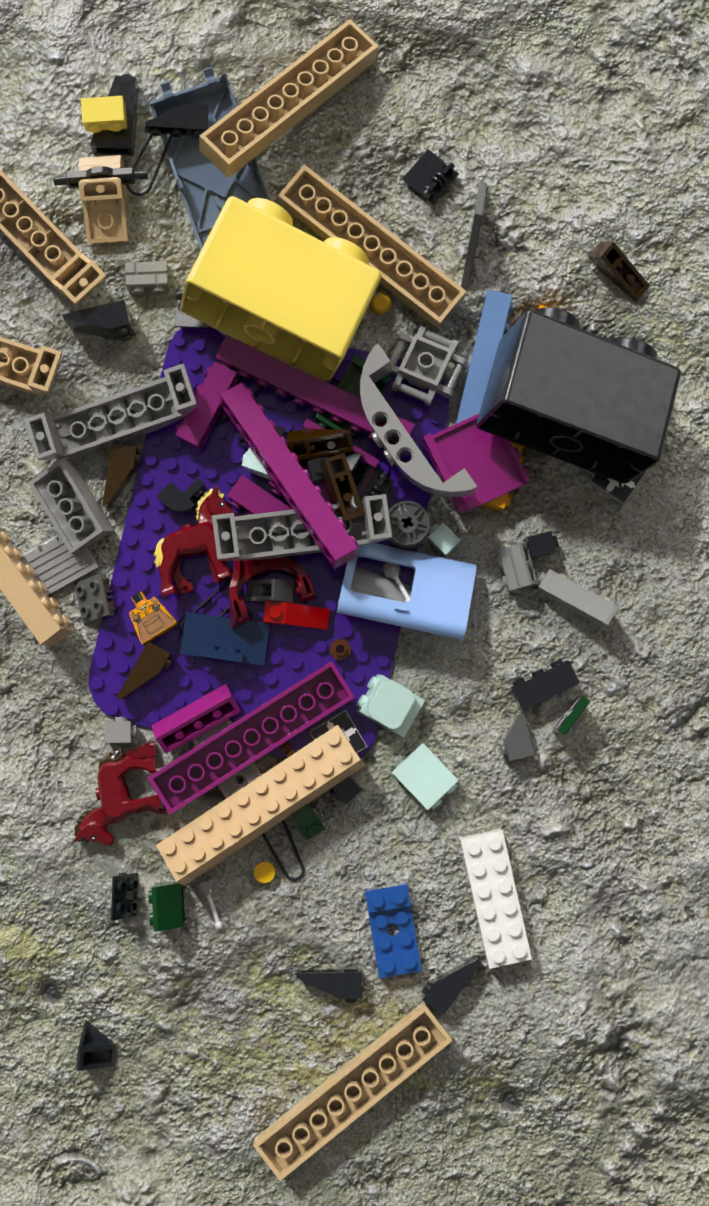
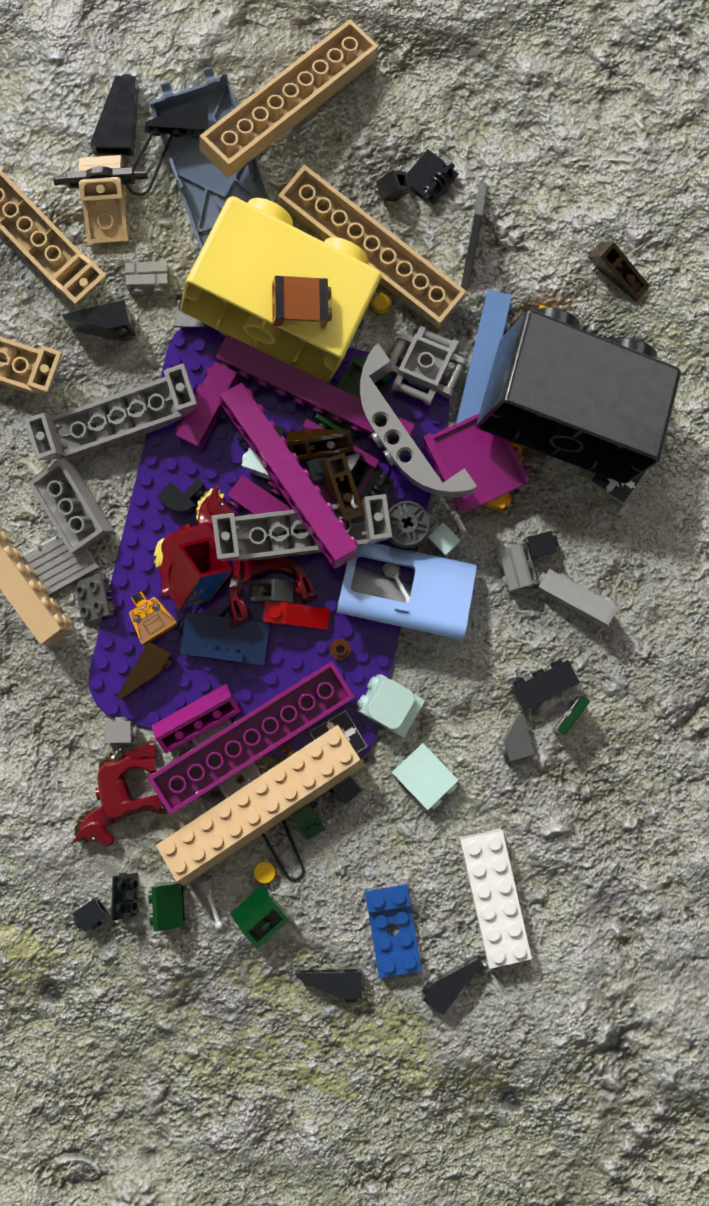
(90, 915): none -> black brick
(94, 1049): black slope -> none
(104, 113): light yellow brick -> none
(121, 468): dark brown slope -> none
(196, 573): none -> dark red slope
(259, 916): none -> dark green slope
(300, 300): none -> dark orange panel
(352, 1090): tan brick -> none
(393, 186): none -> black brick

